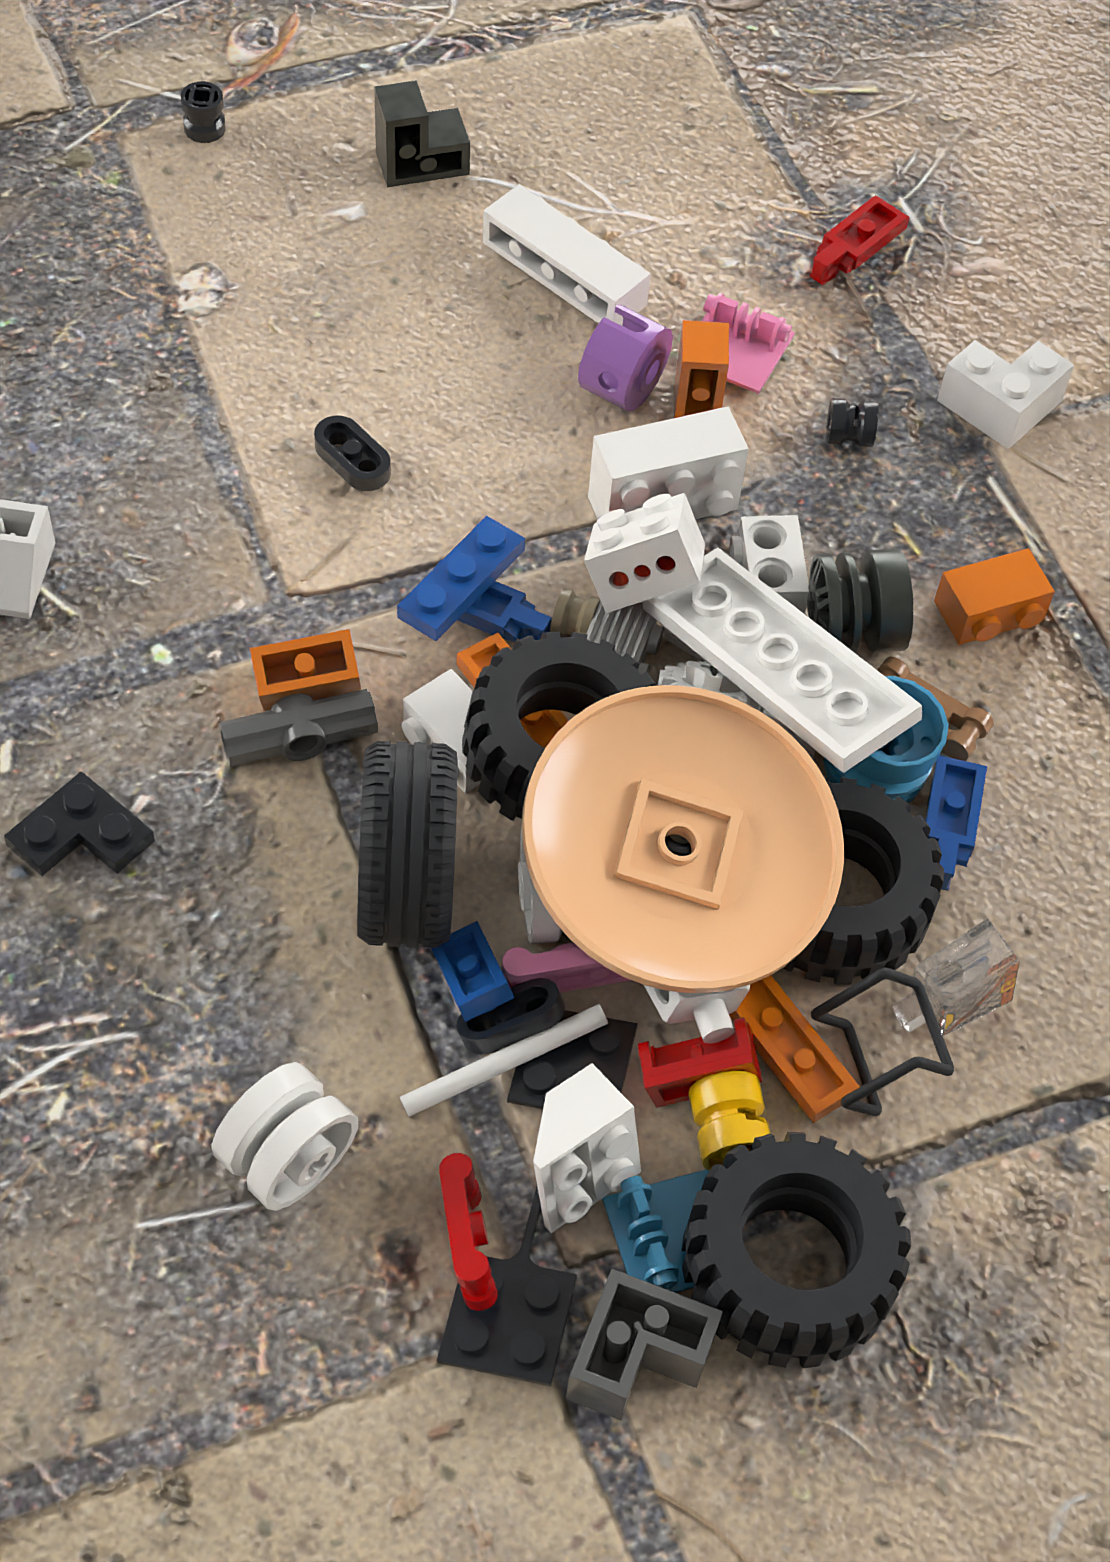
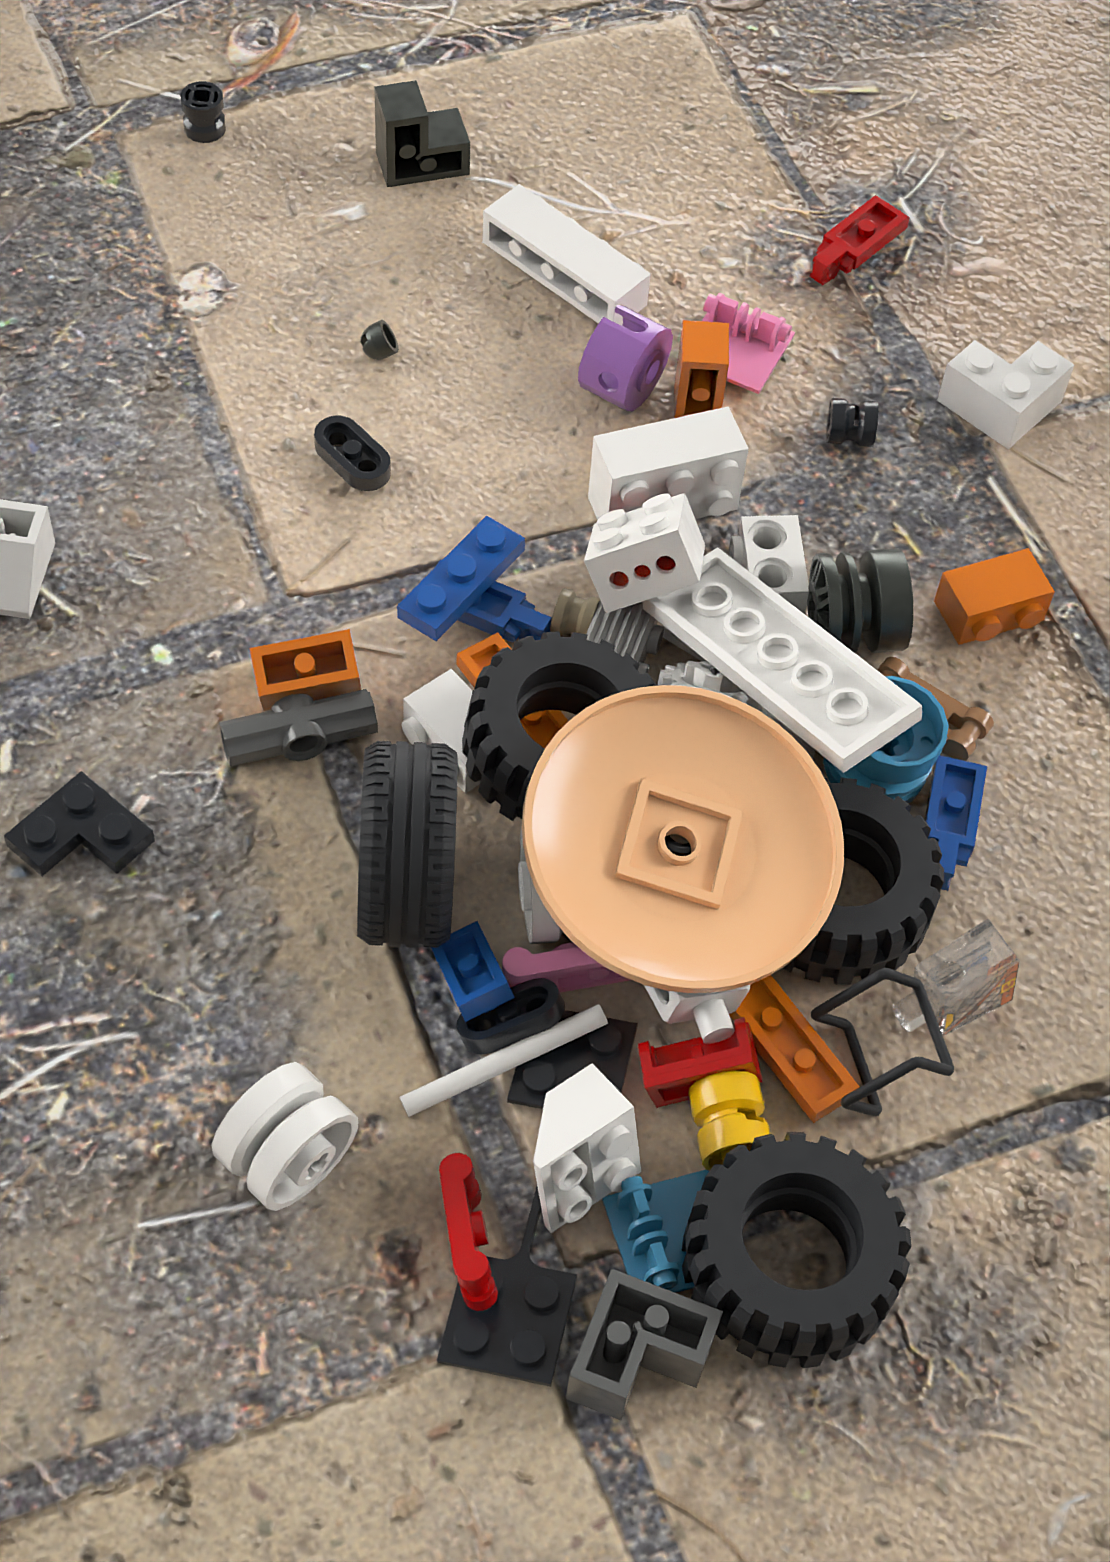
(379, 341): none -> pearl dark grey hinge

